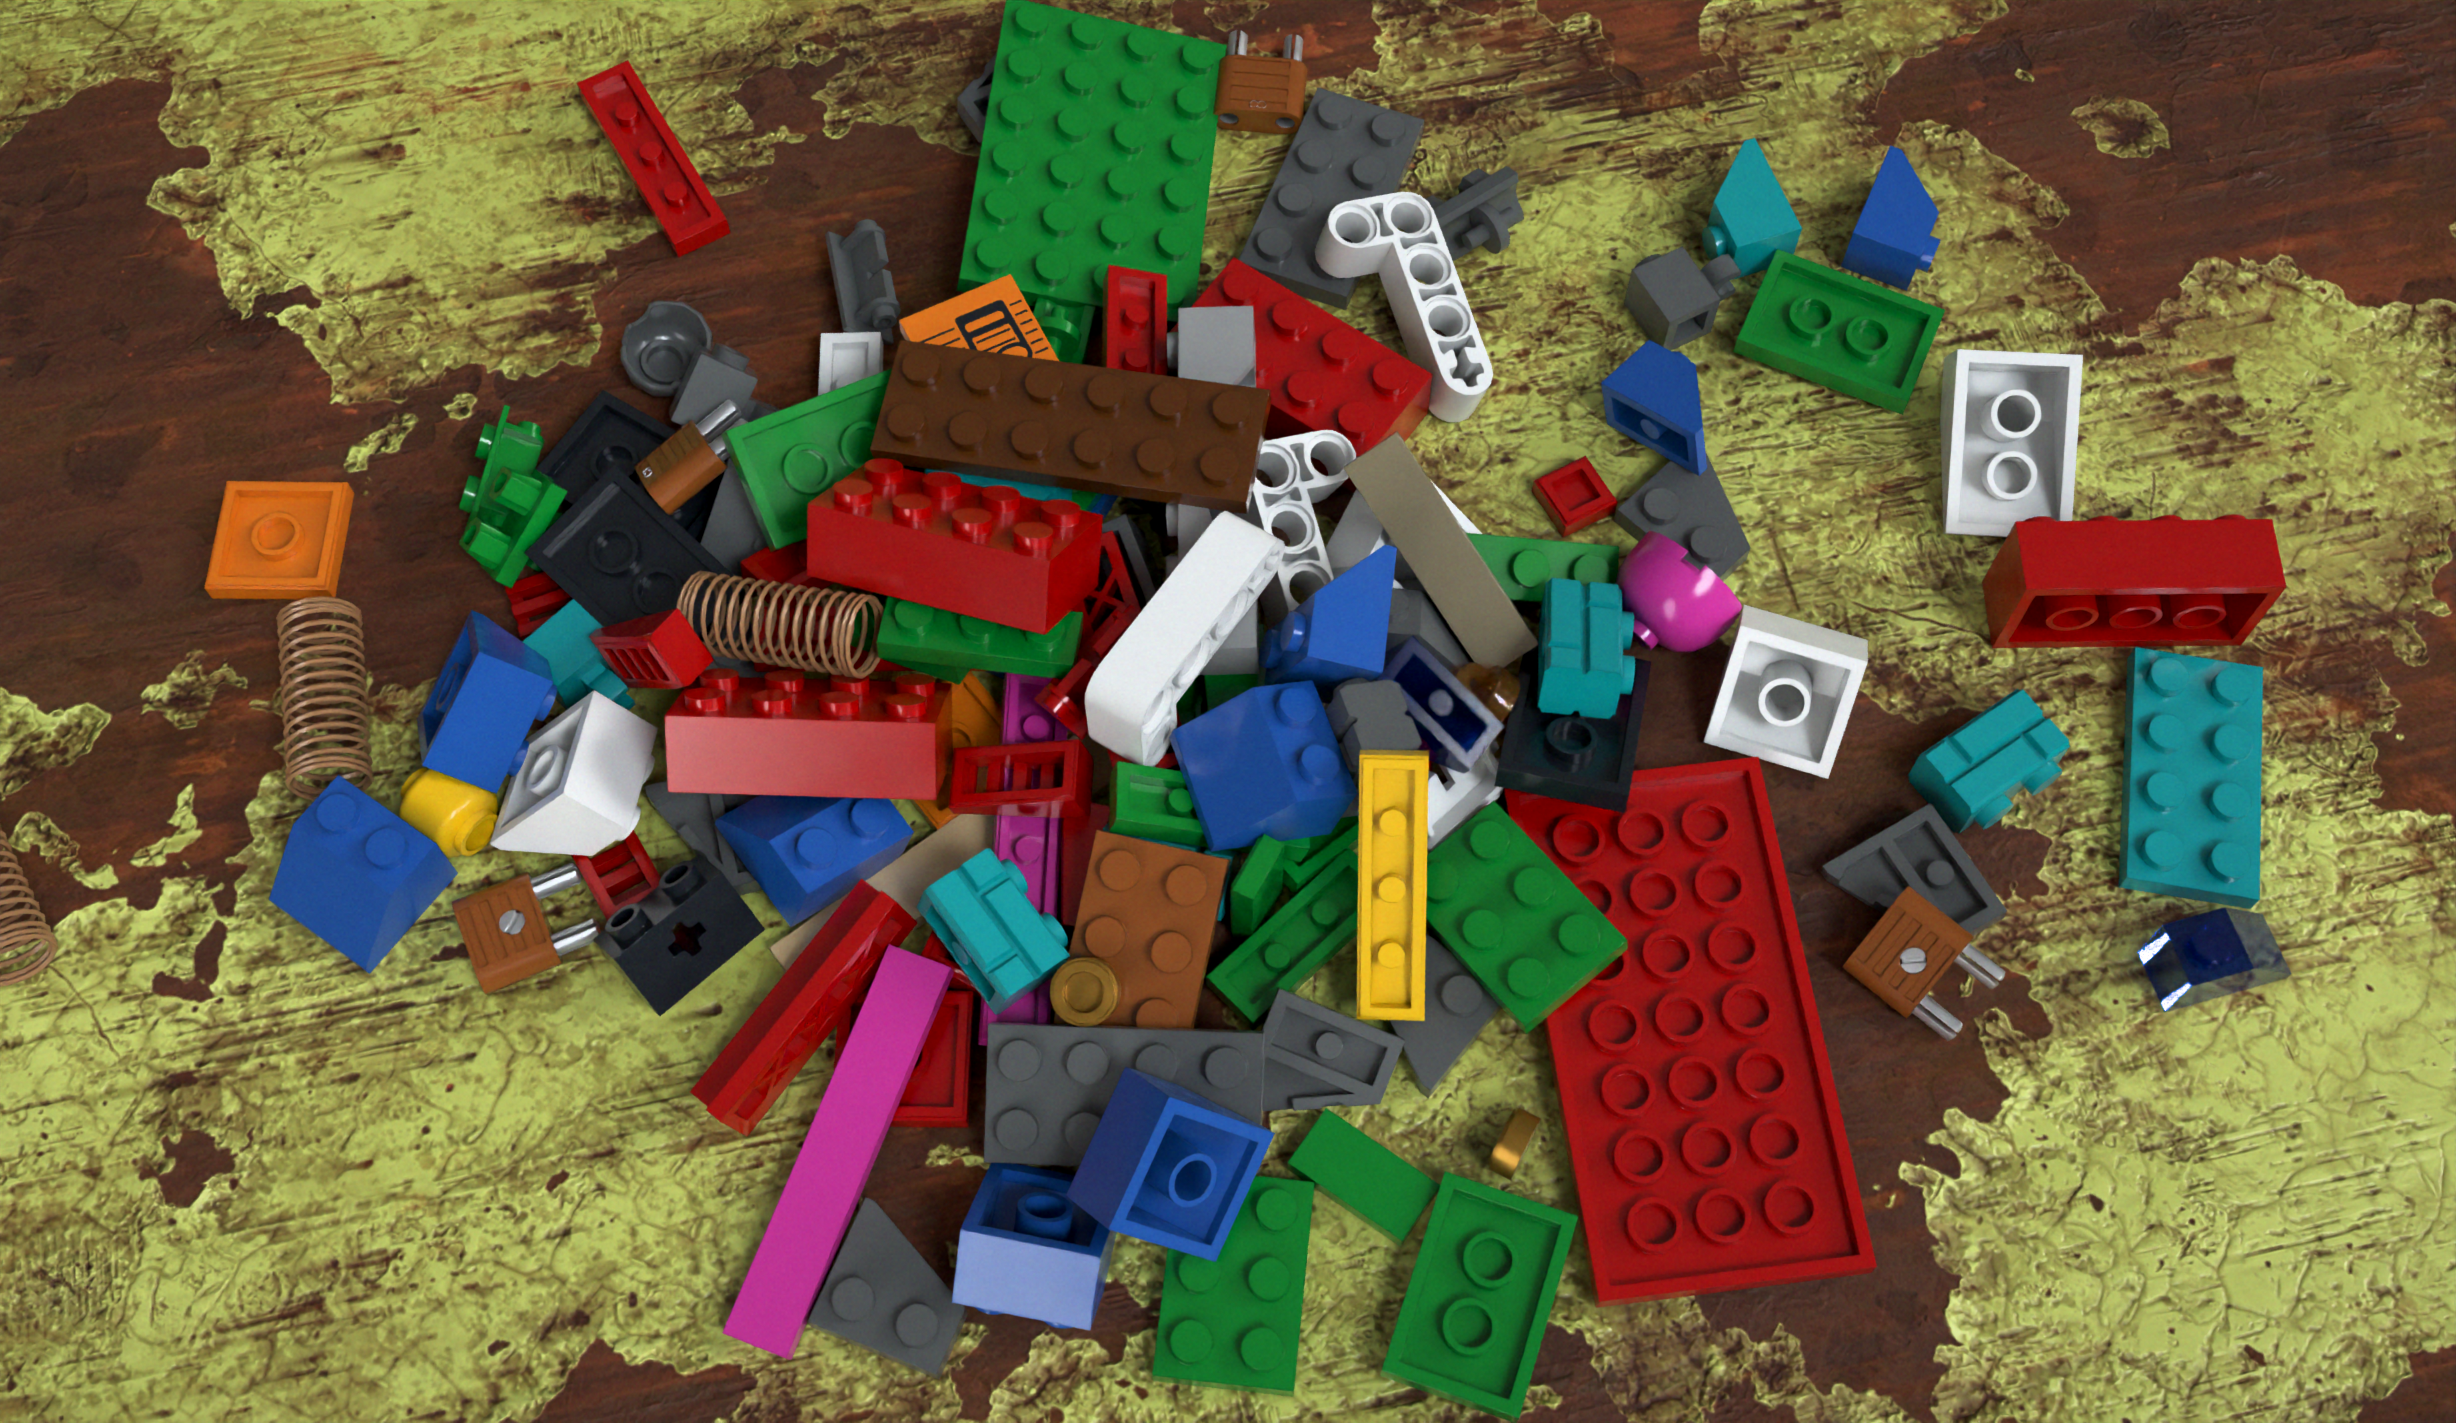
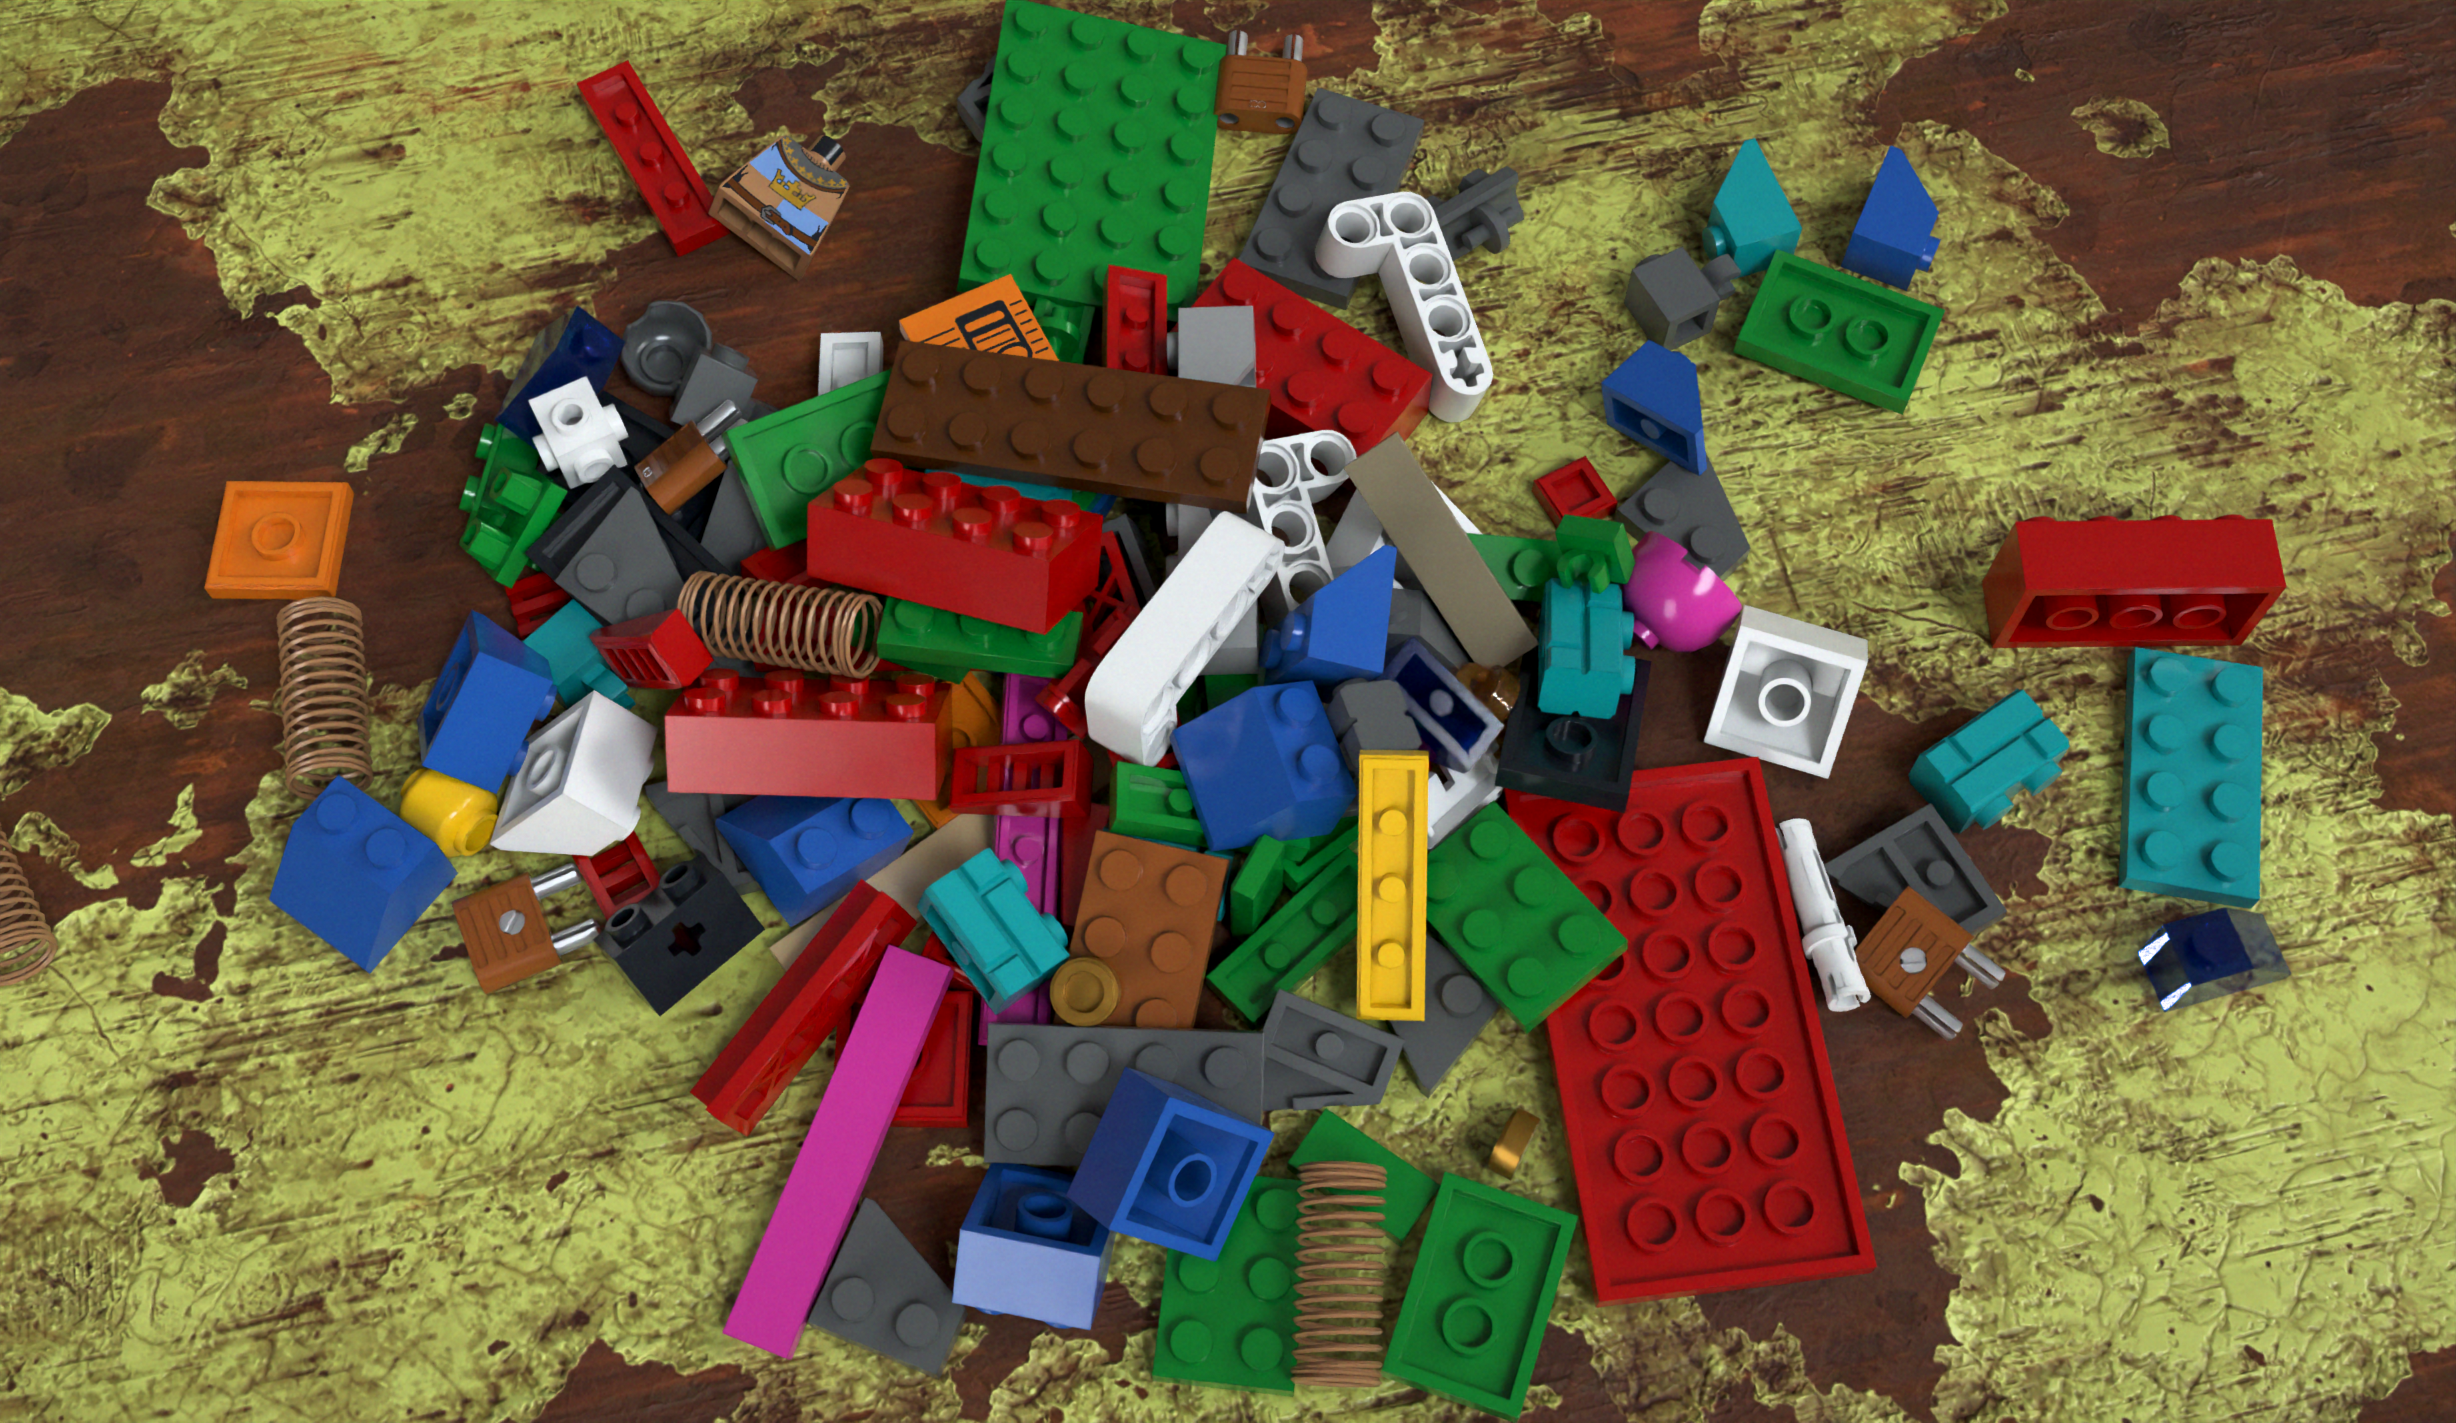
(560, 354): none -> clear blue slope
(578, 433): none -> white brick
(624, 566): none -> dark grey wing
(784, 200): none -> torso
(861, 285): dark grey hinge -> none
(1320, 1369): none -> medium nougat piece
(1593, 551): none -> green tile
(1822, 924): none -> white pin
(2008, 438): white slope -> none

